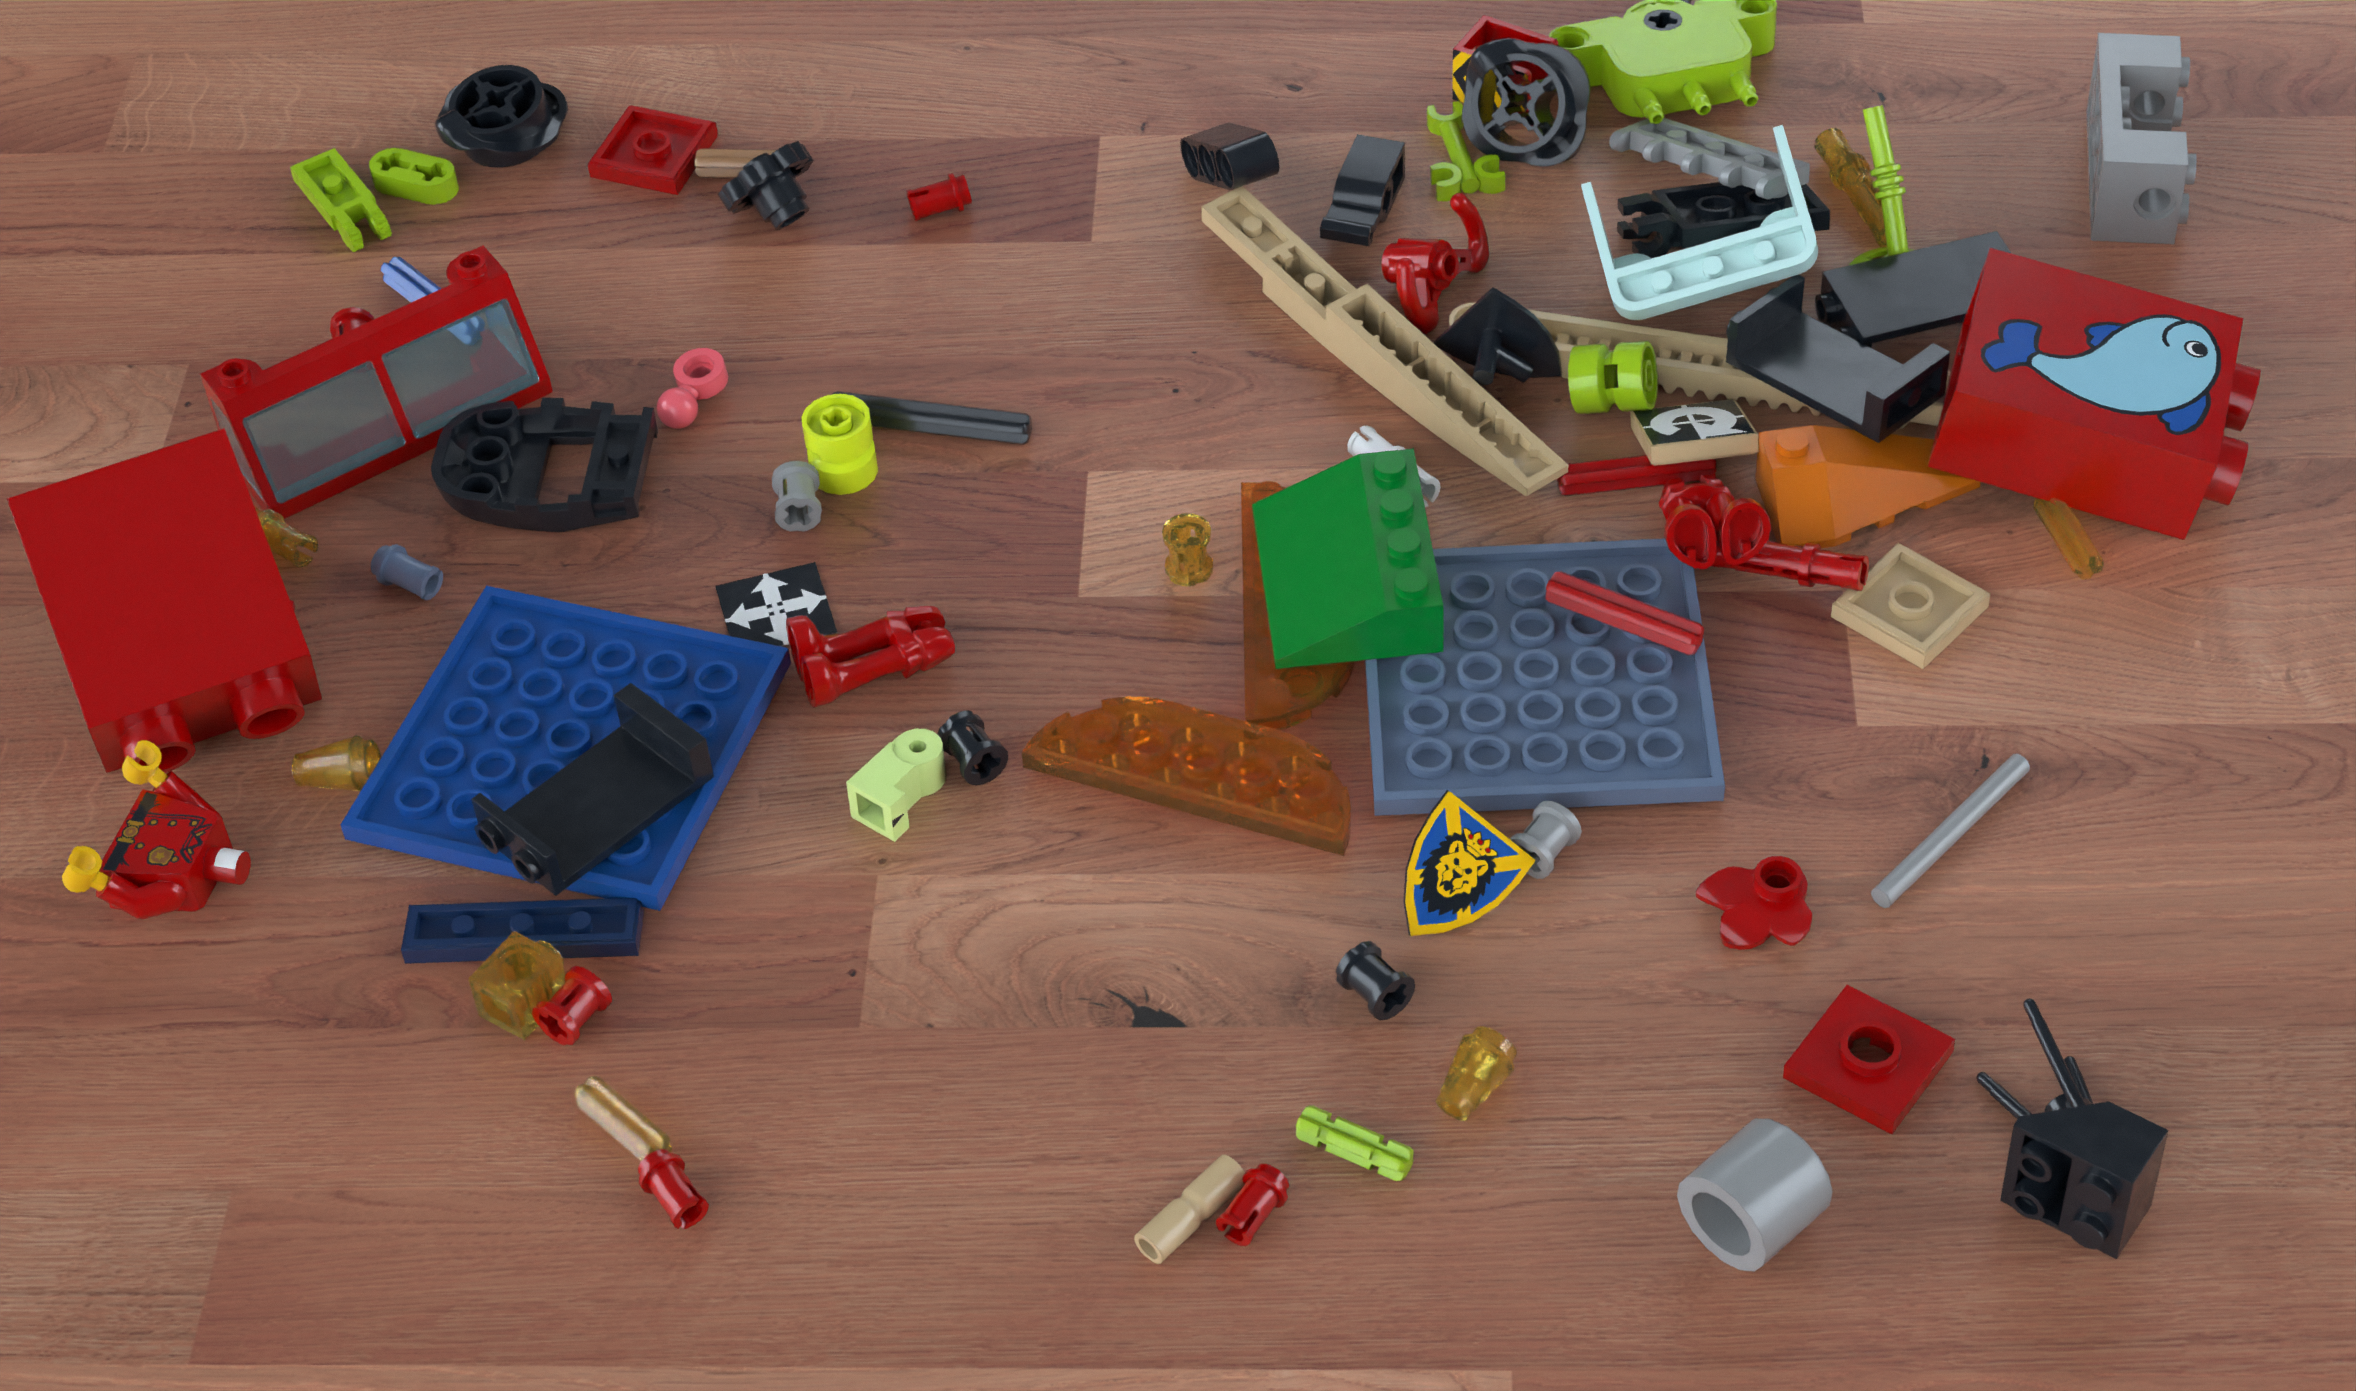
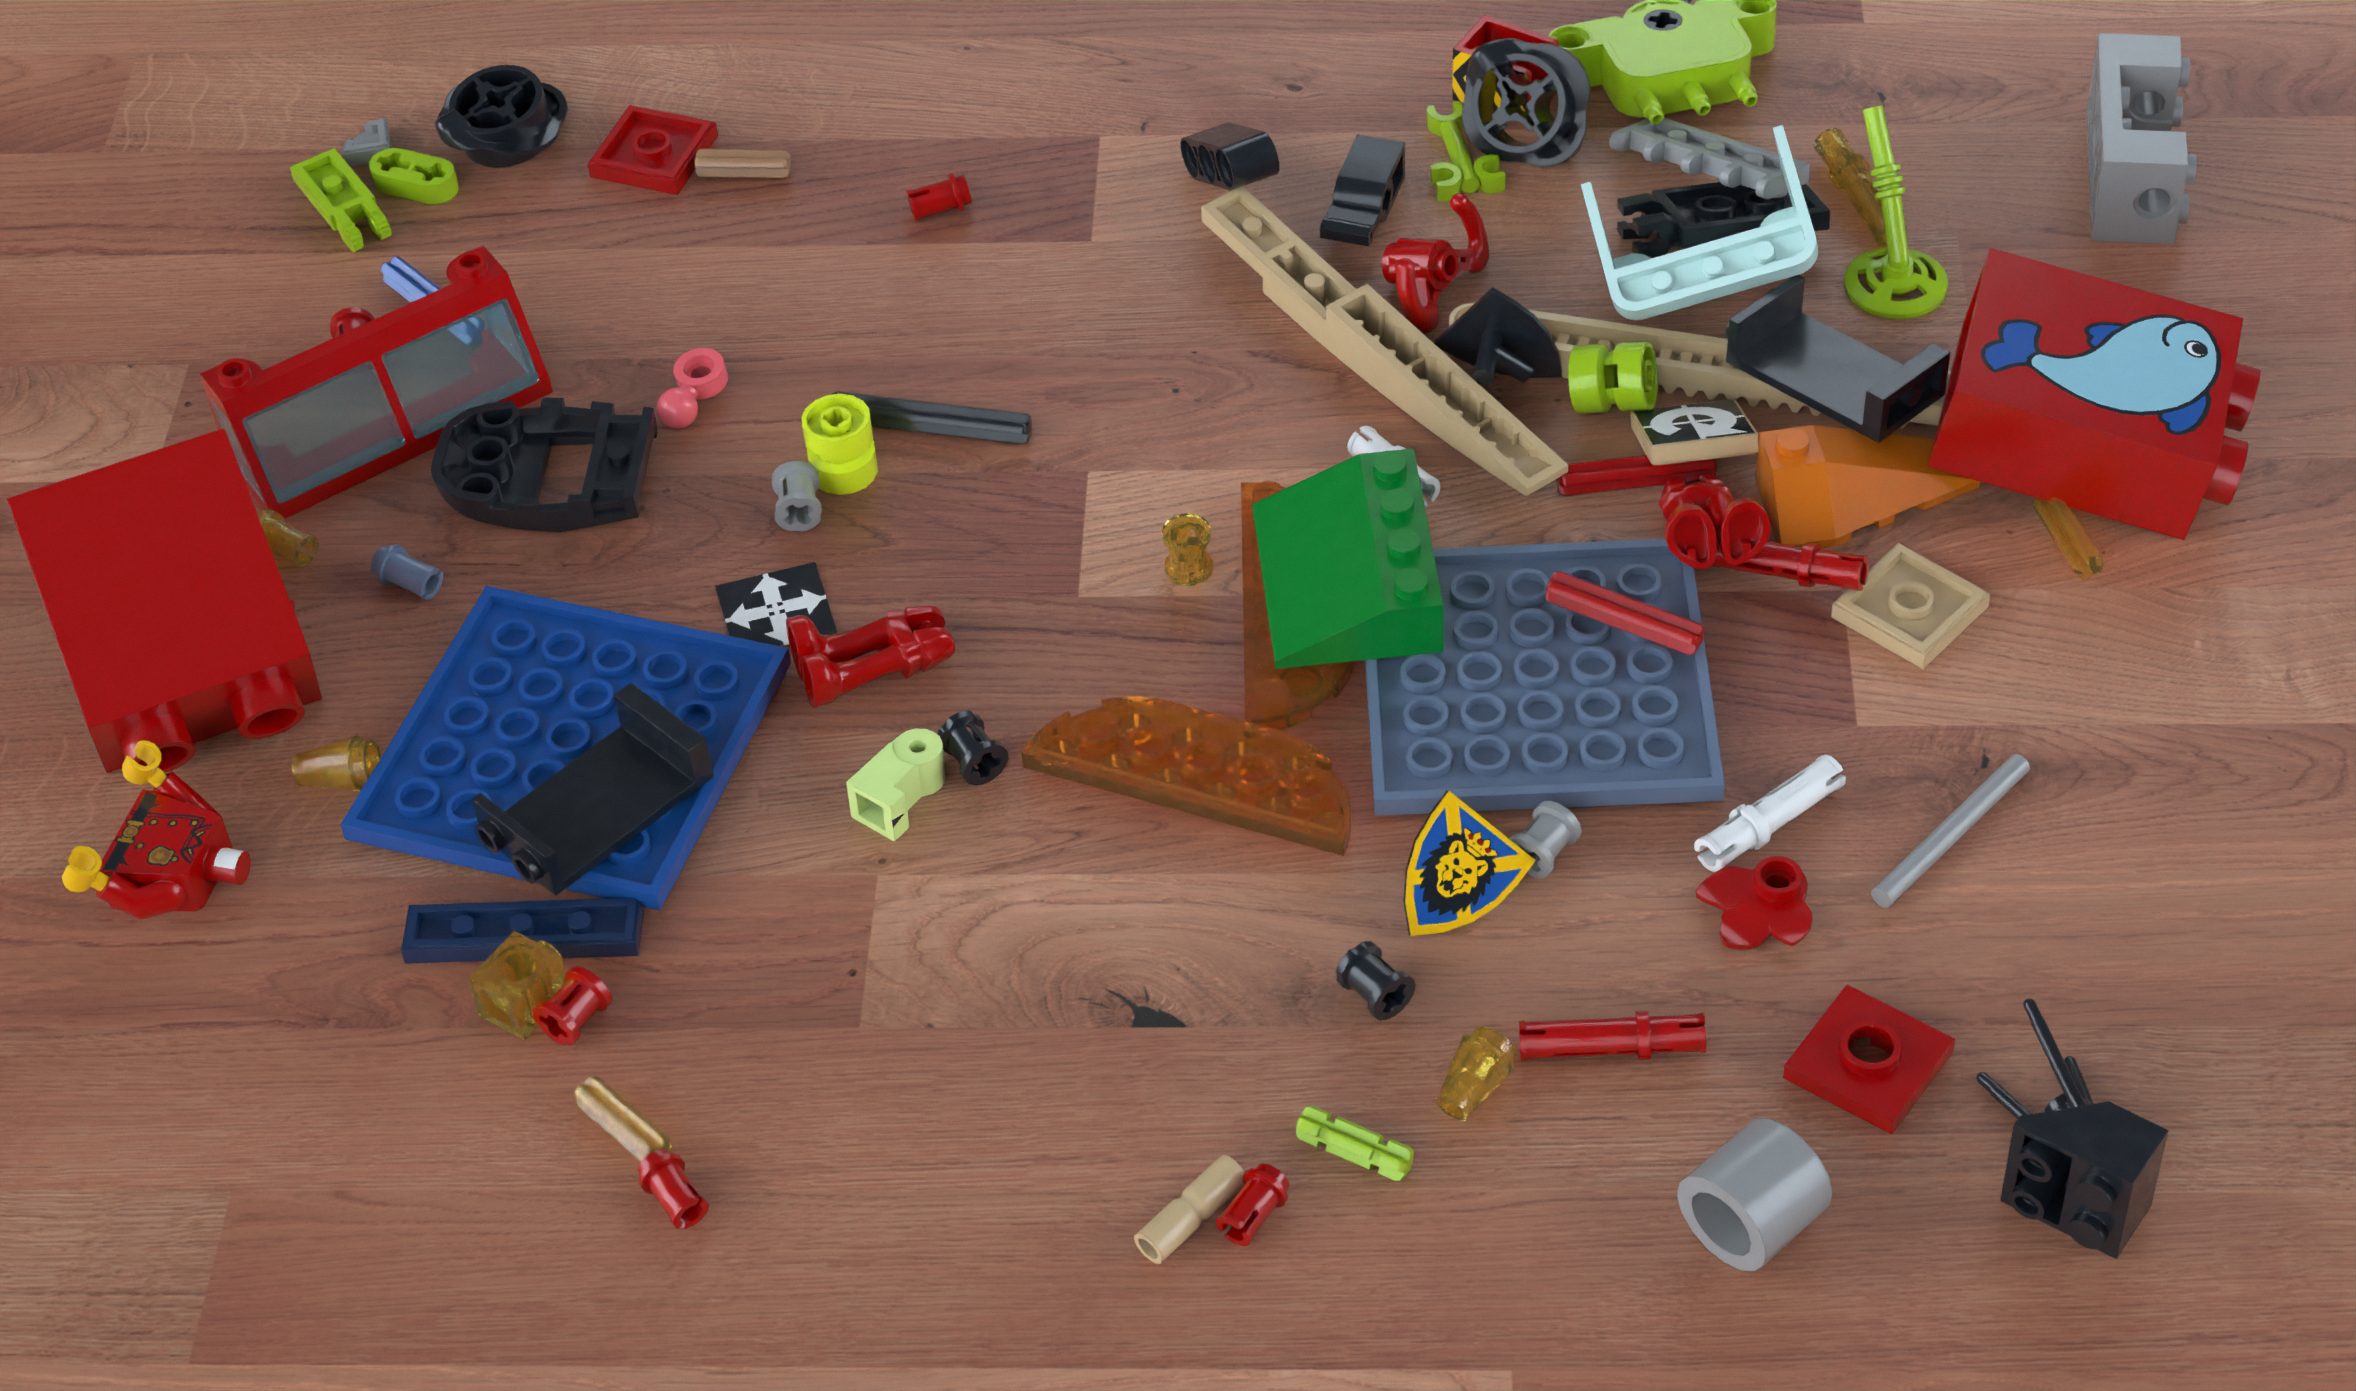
(367, 144): none -> light grey tile
(771, 186): black plant -> none
(1613, 1036): none -> red pin
(1753, 824): none -> white pin
(1904, 290): black panel -> none

